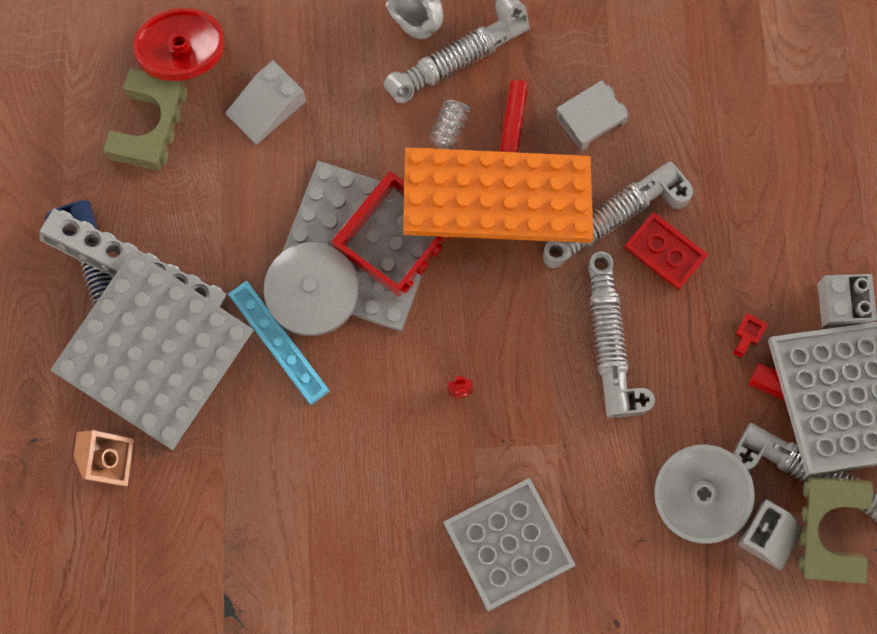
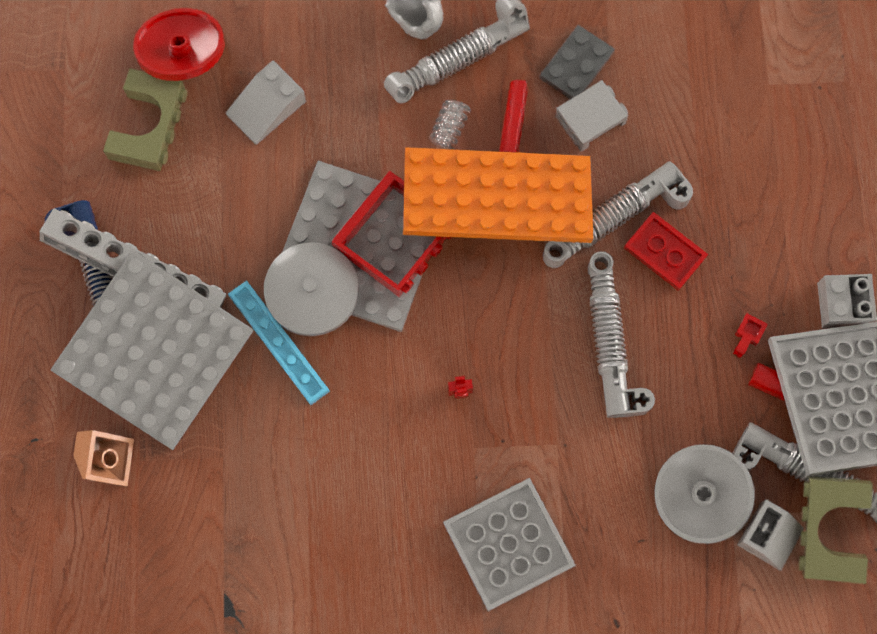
(577, 63): none -> dark grey plate

